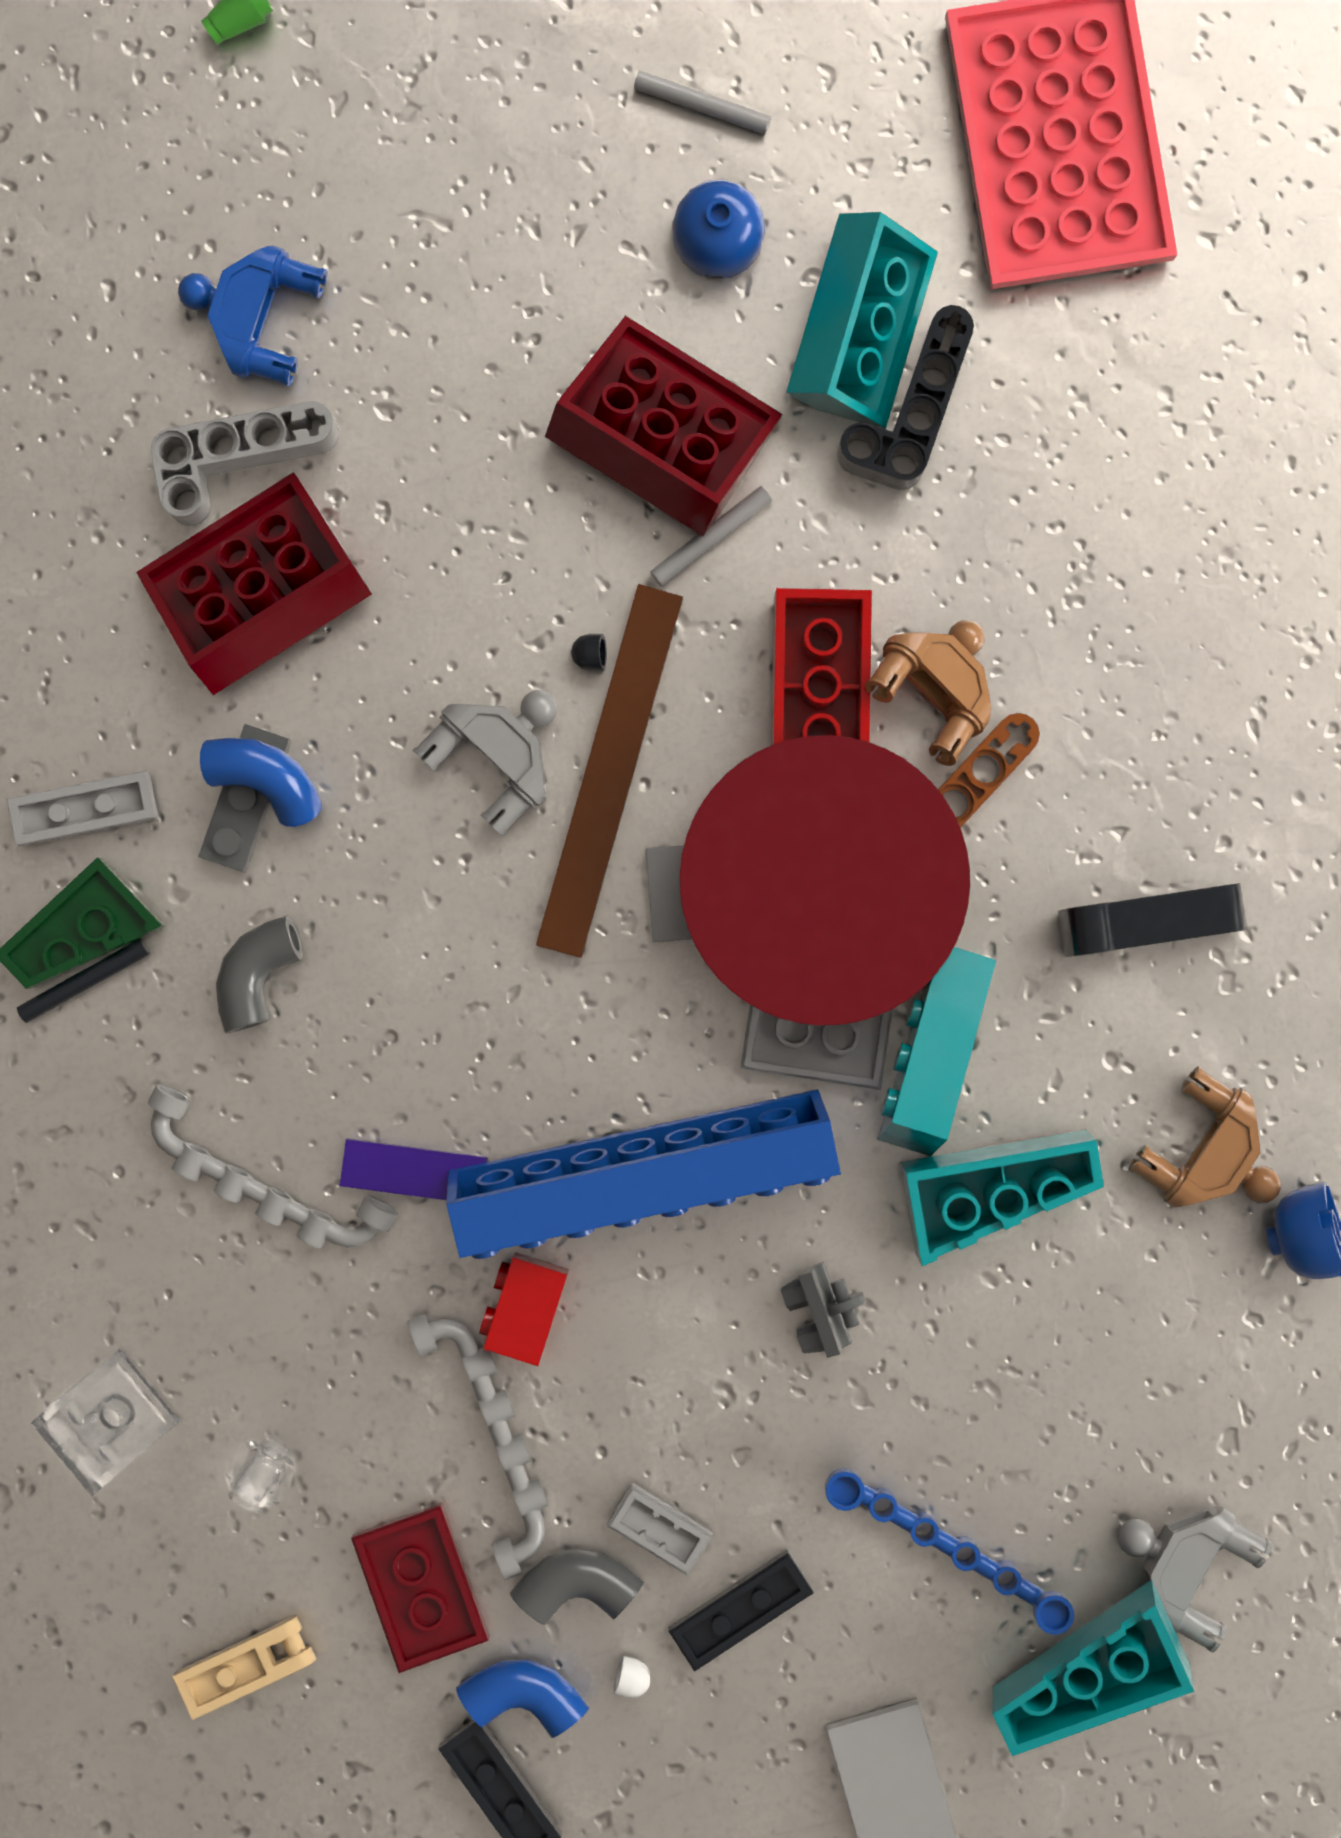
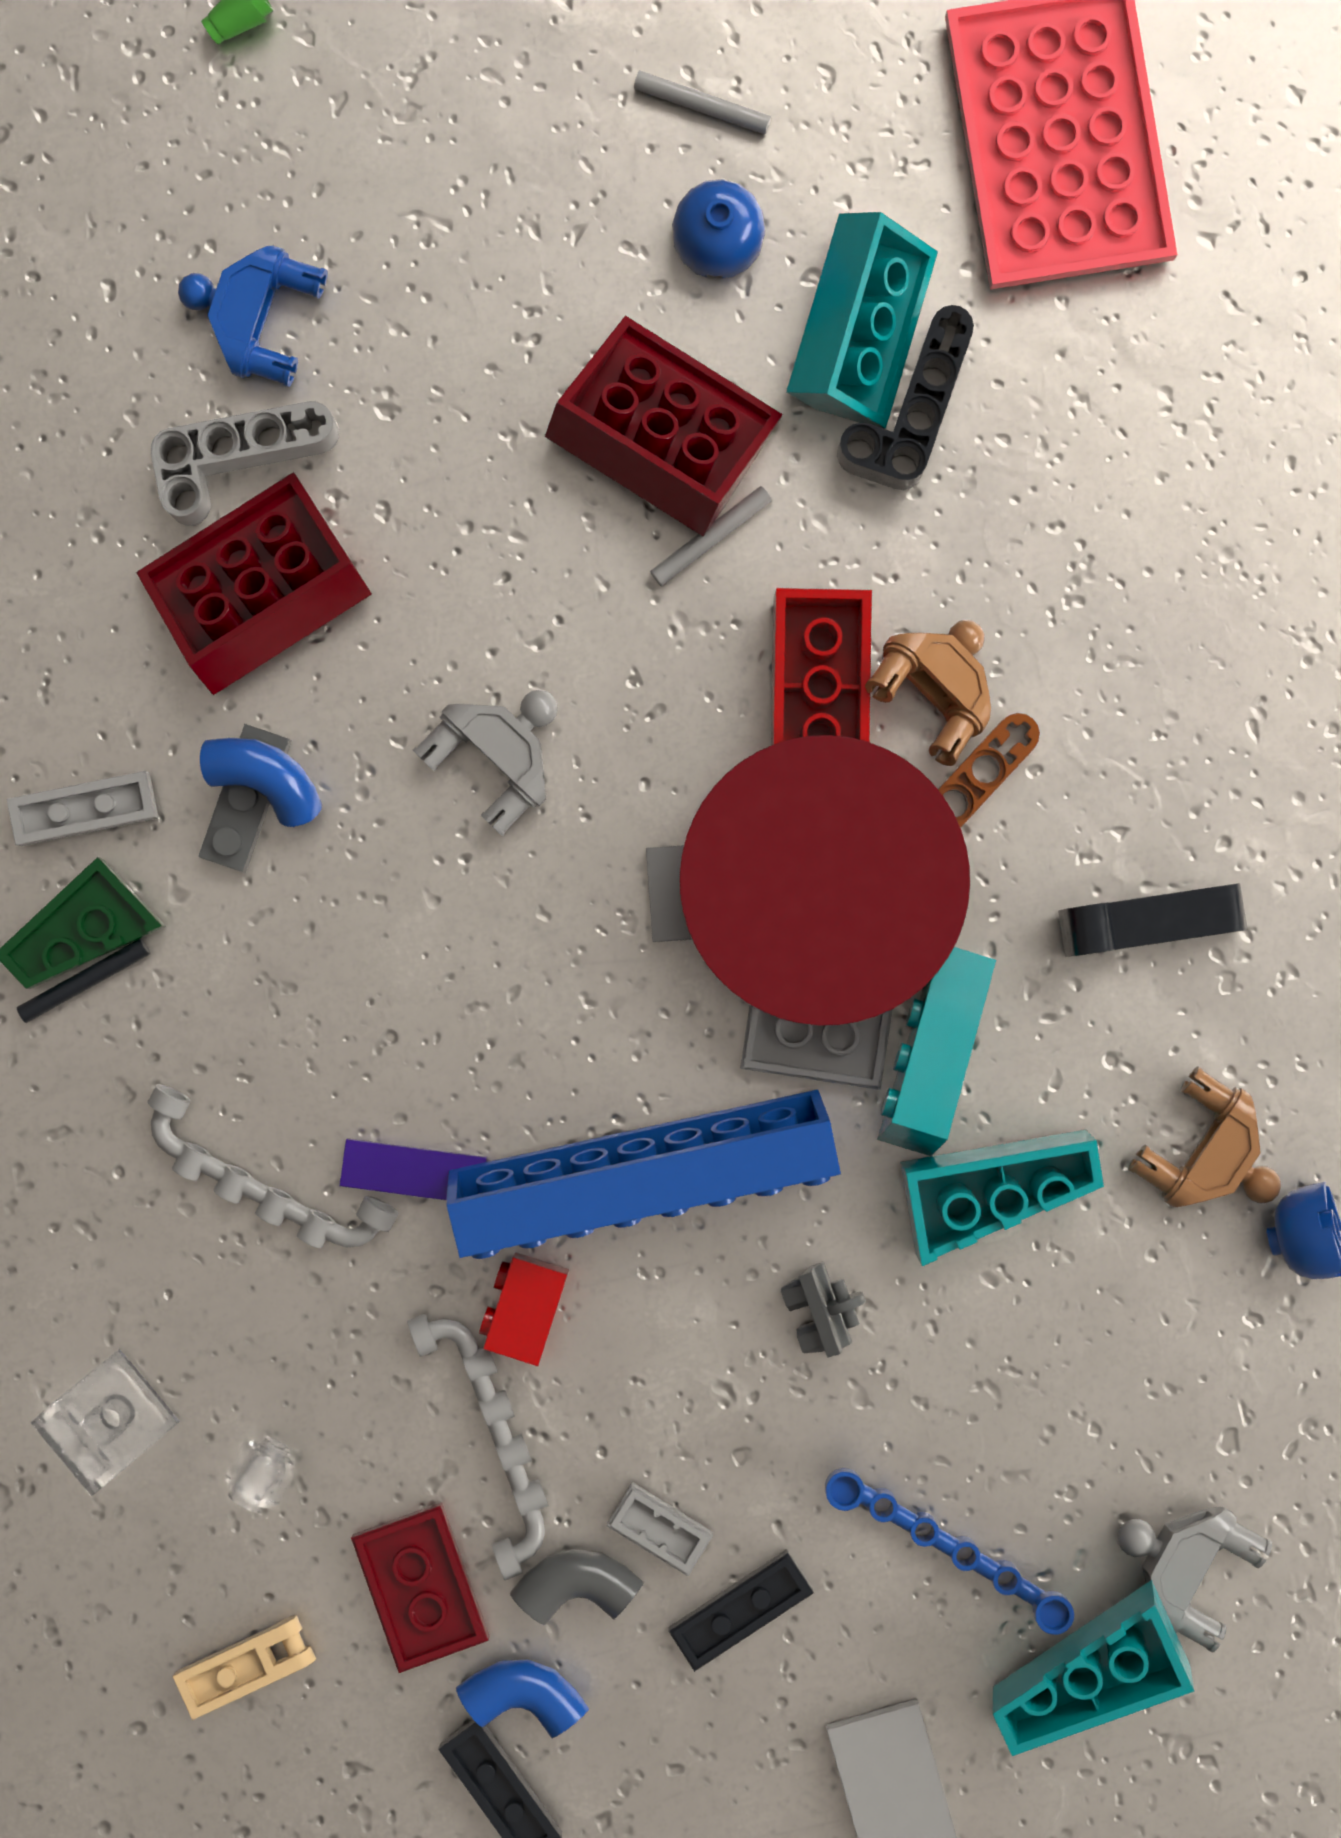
(246, 969): dark grey cylinder -> none
(590, 652): black hinge -> none
(609, 771): reddish brown tile -> none
(631, 1678): white hinge -> none

